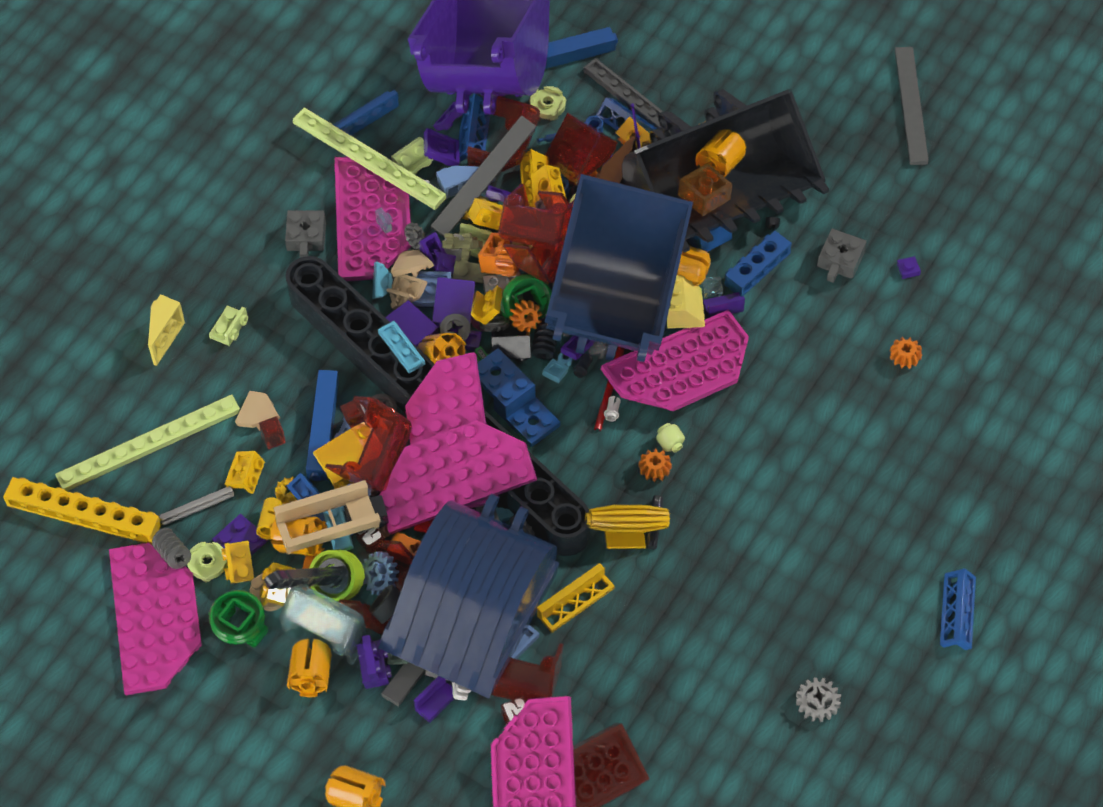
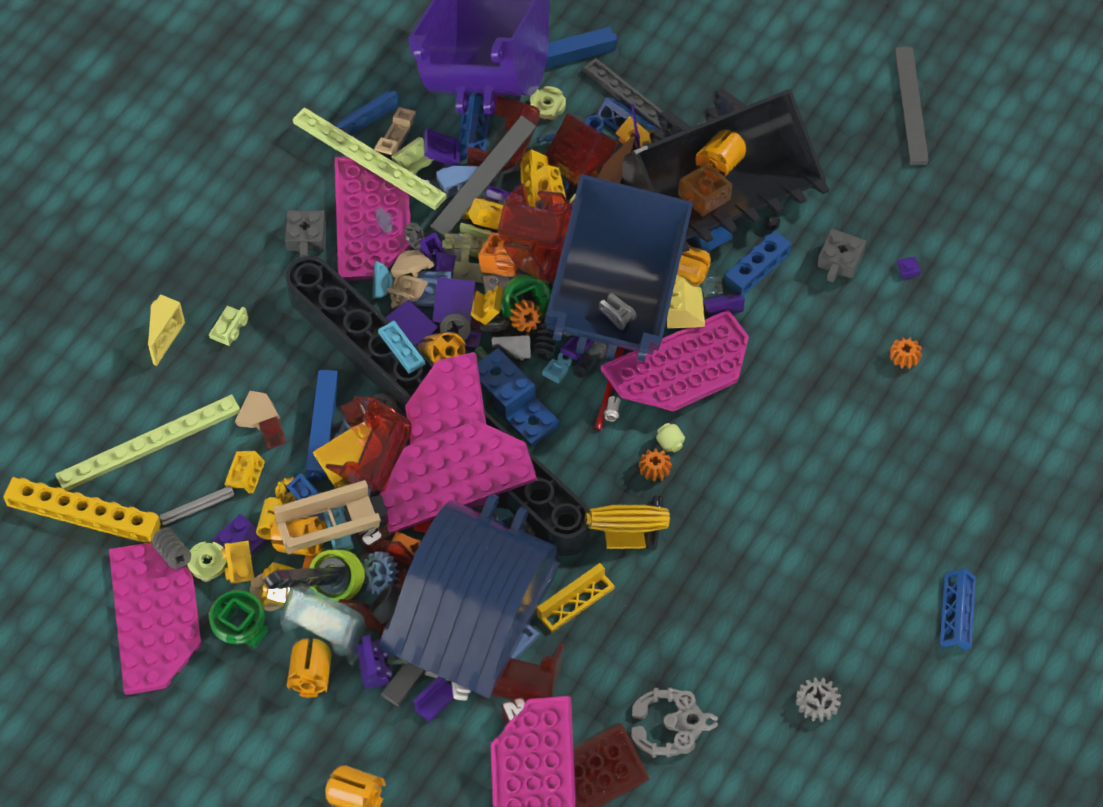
(397, 132): none -> tan slope
(447, 118): dark purple plate -> none
(617, 311): none -> white piece
(679, 721): none -> light grey piece

